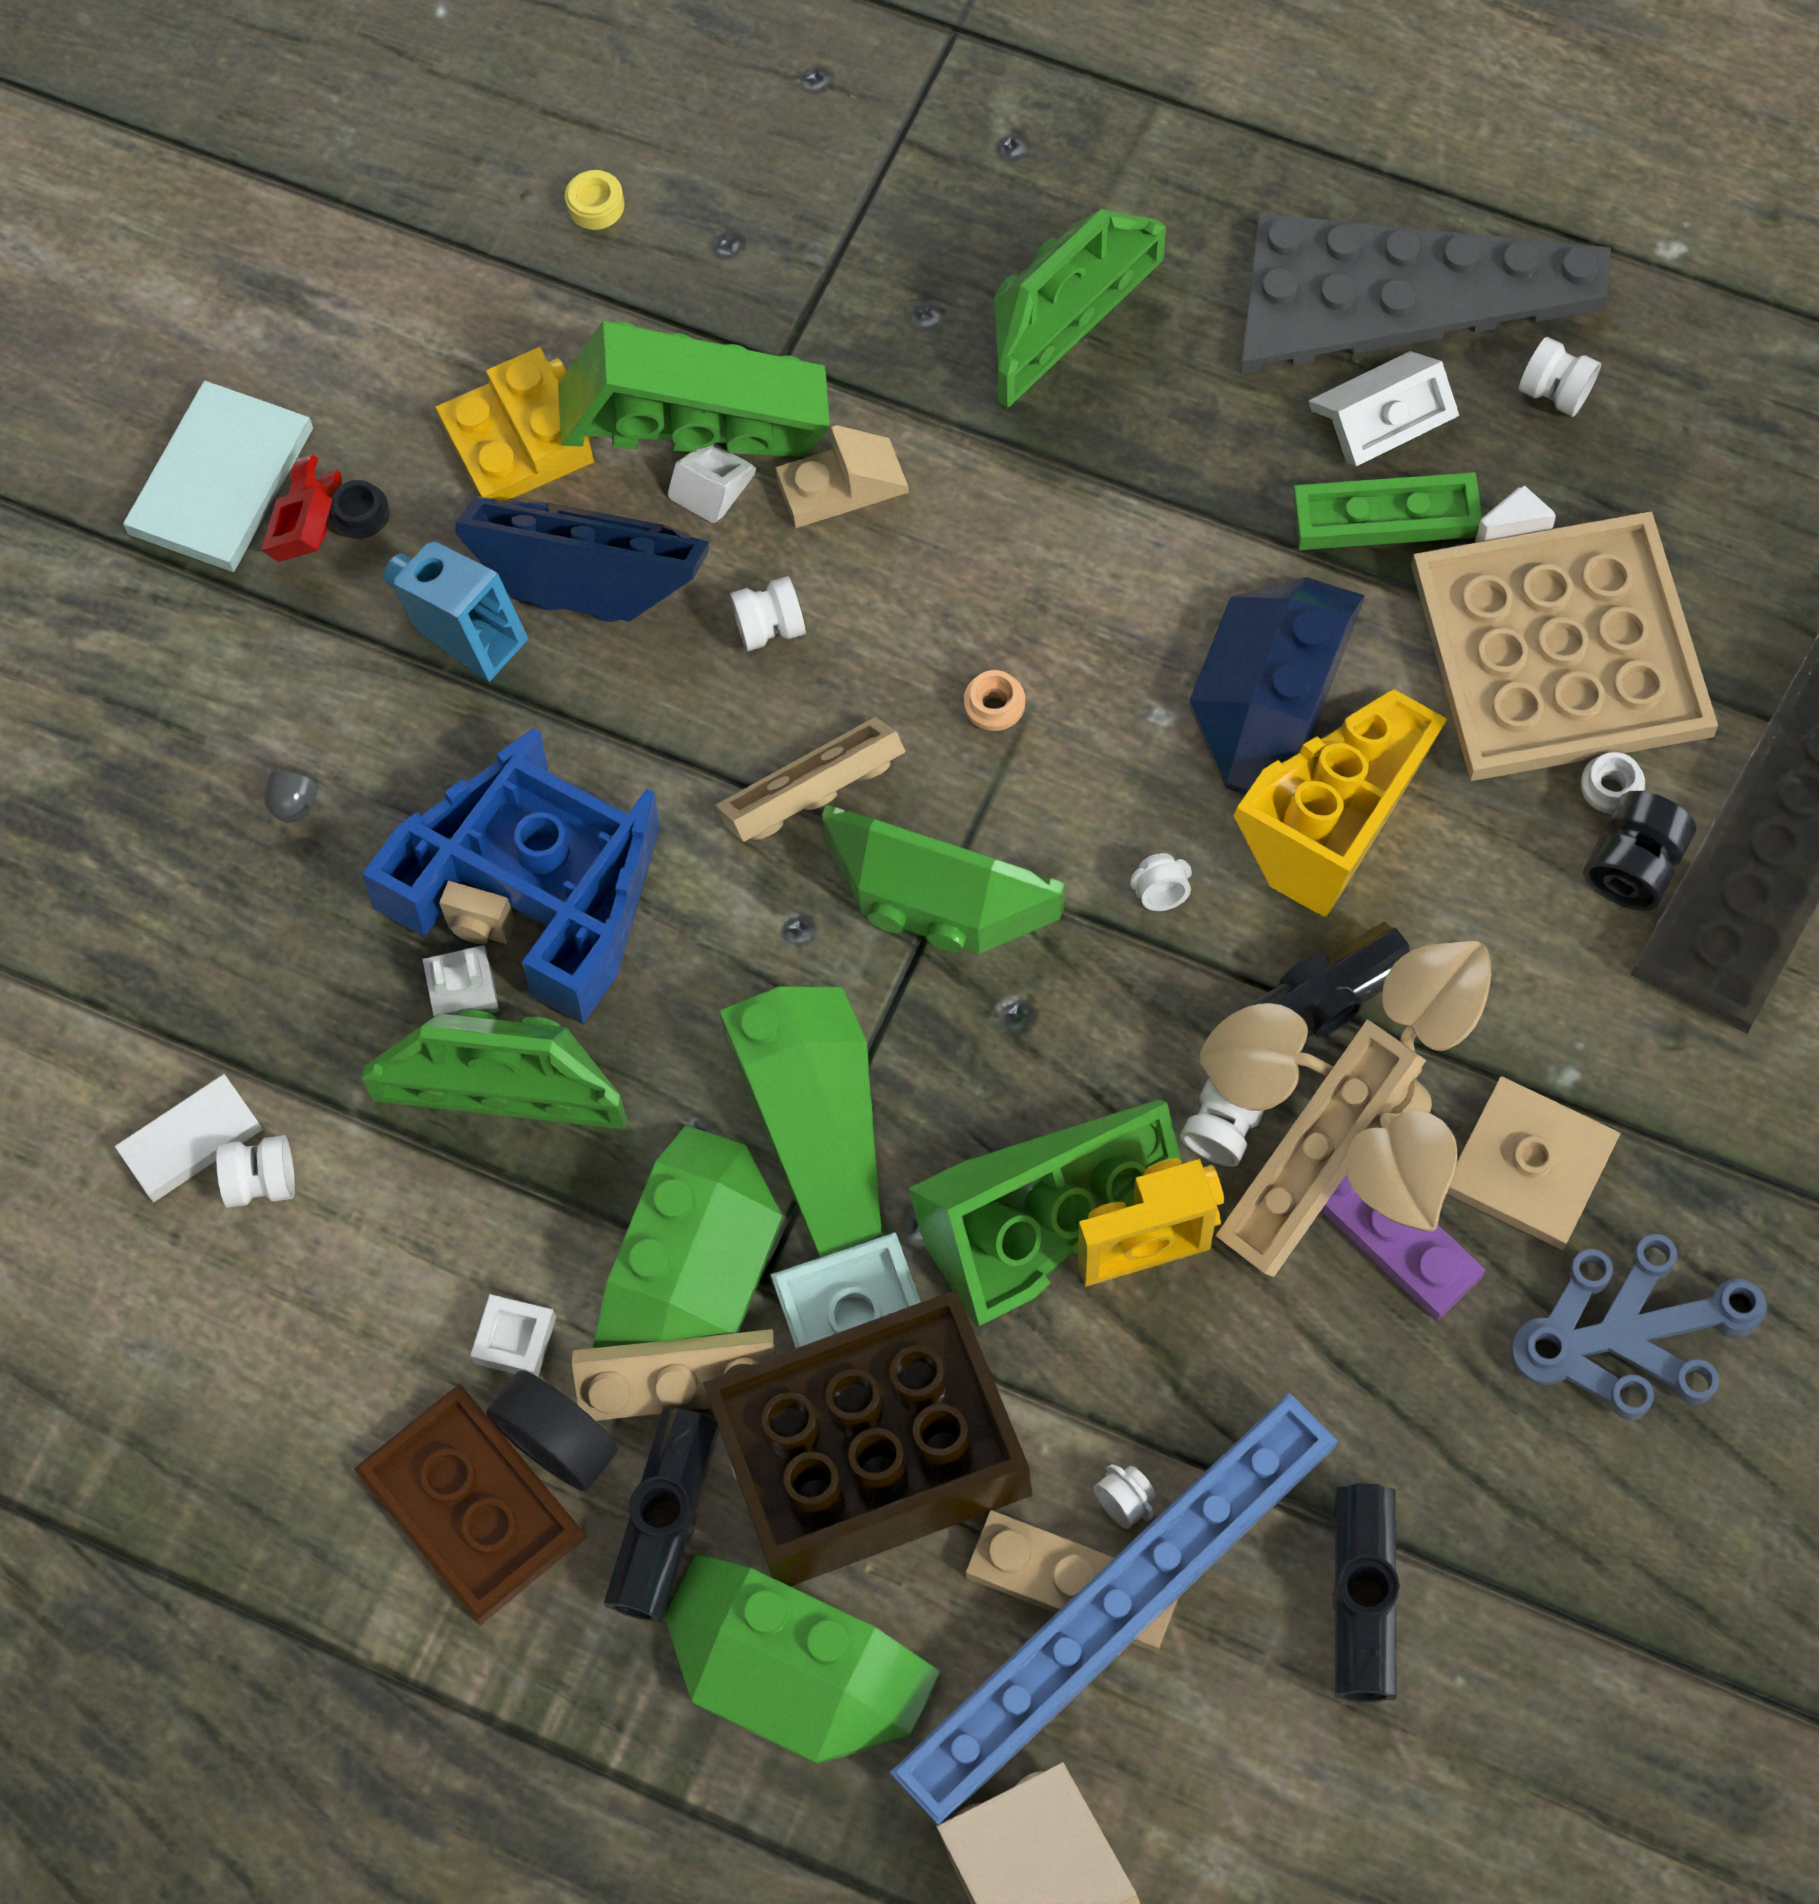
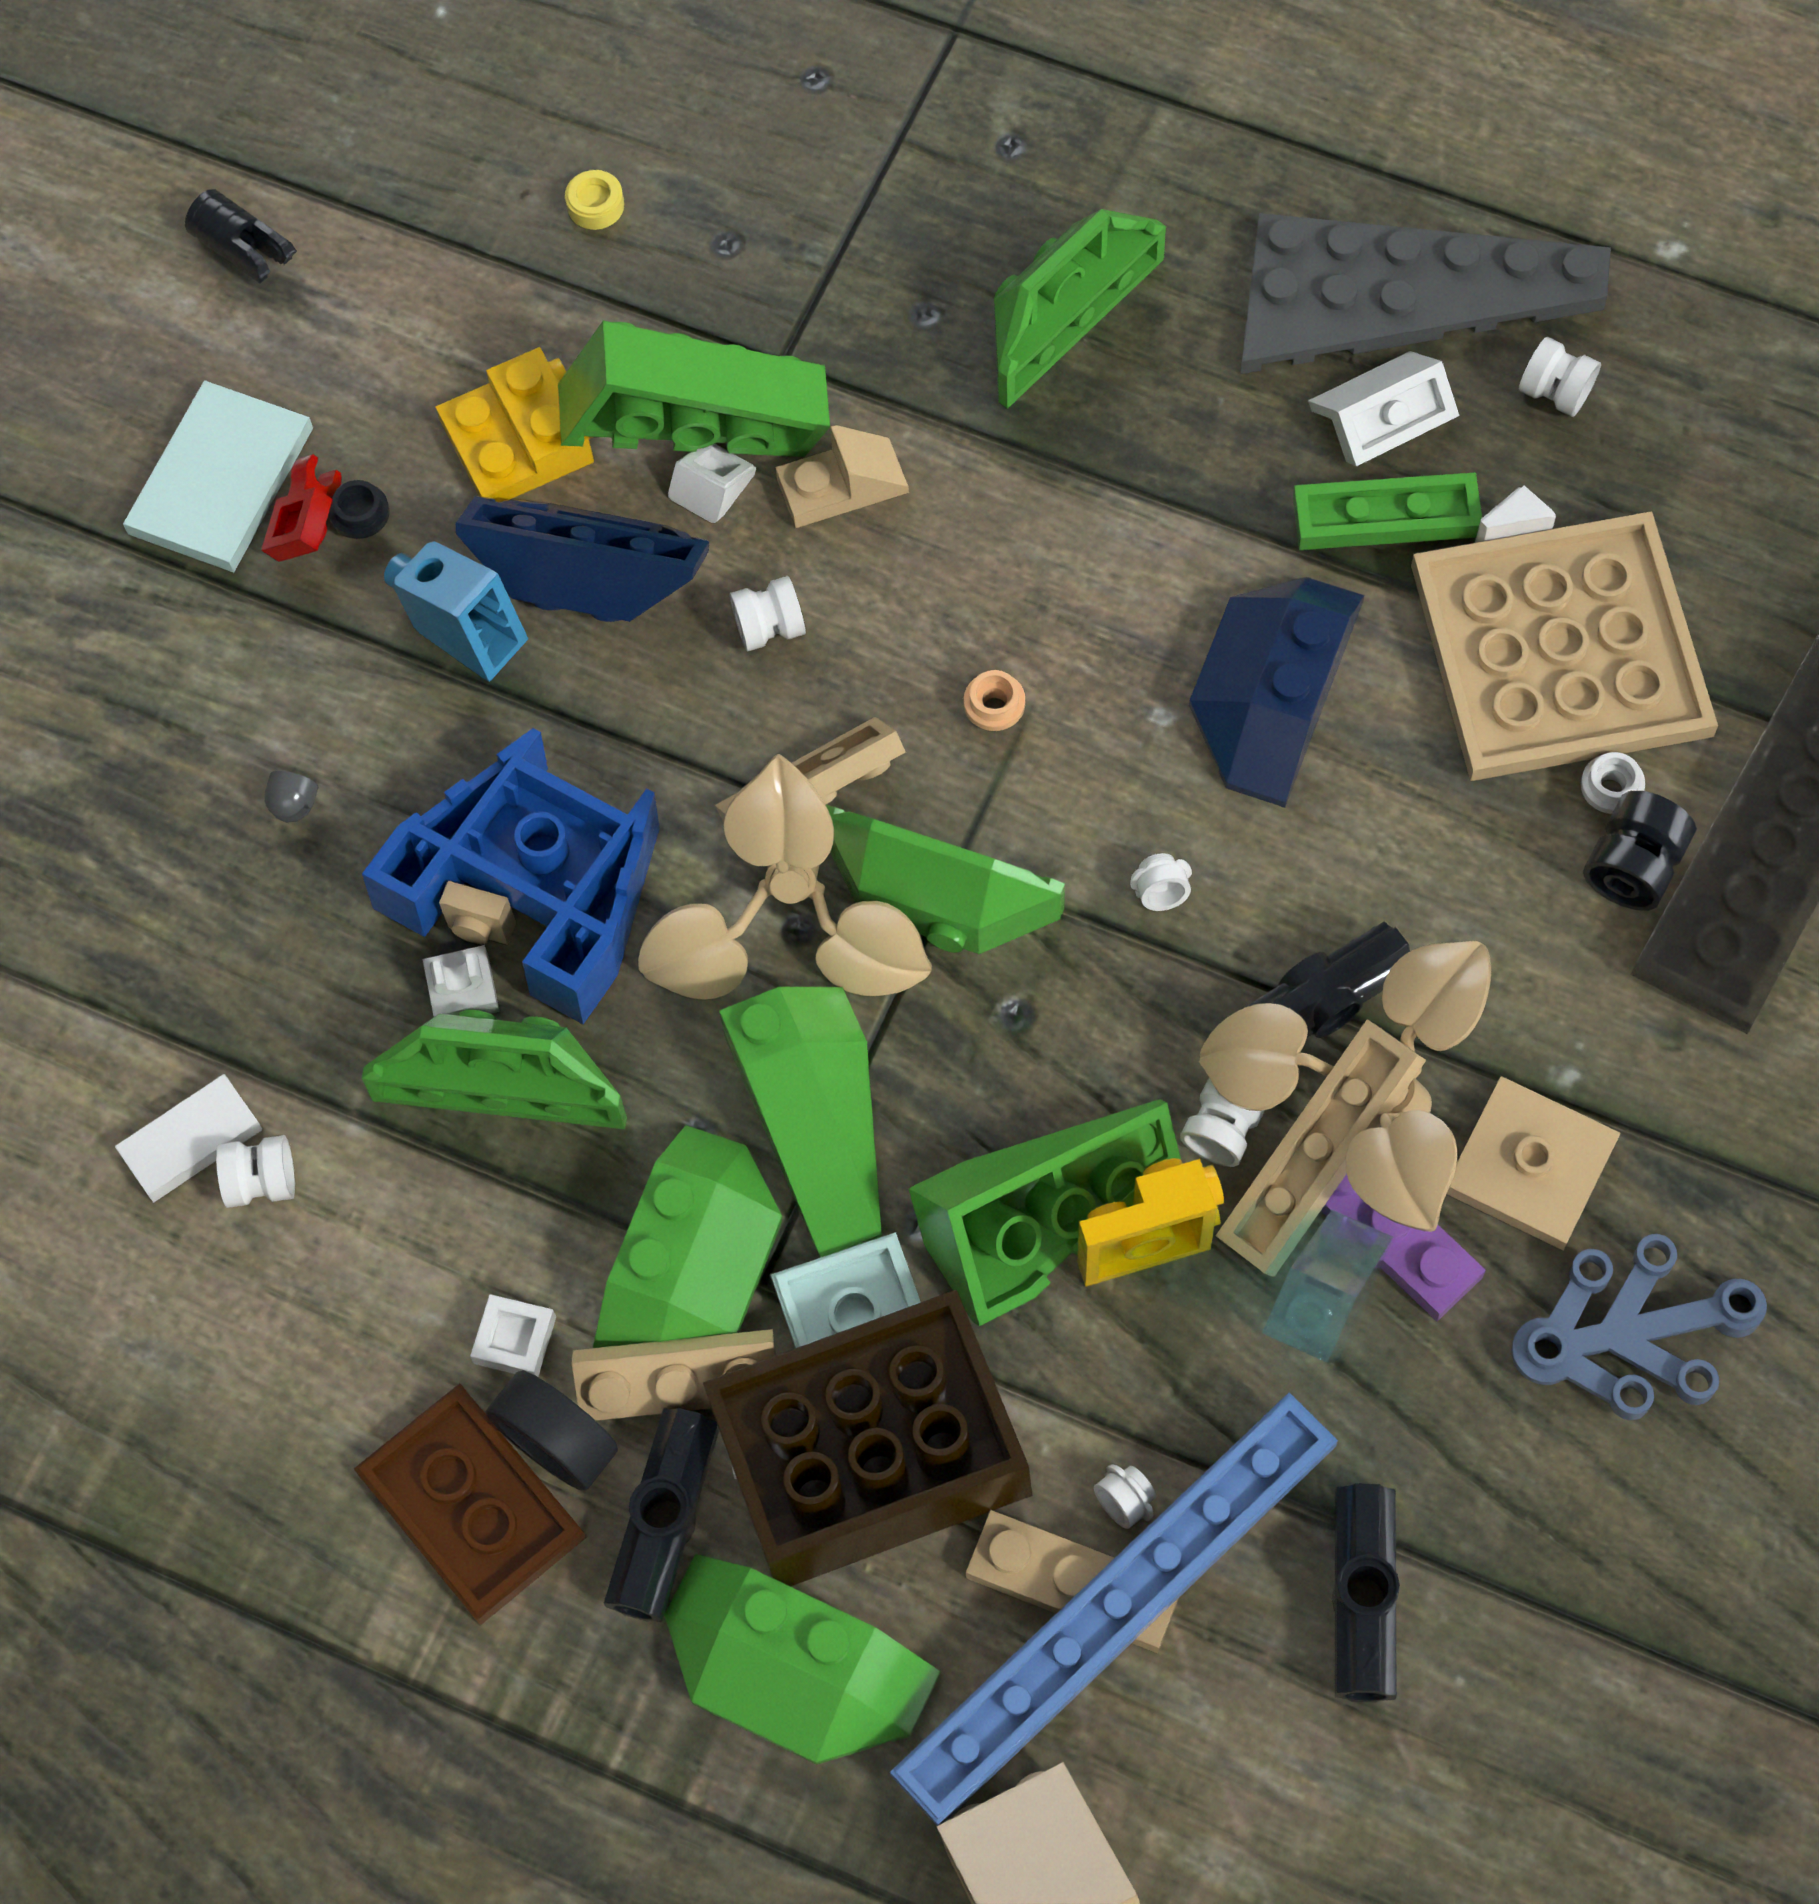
(236, 234): none -> black hinge
(787, 827): none -> tan plant
(1327, 804): yellow wedge -> none
(1328, 1287): none -> clear light blue slope

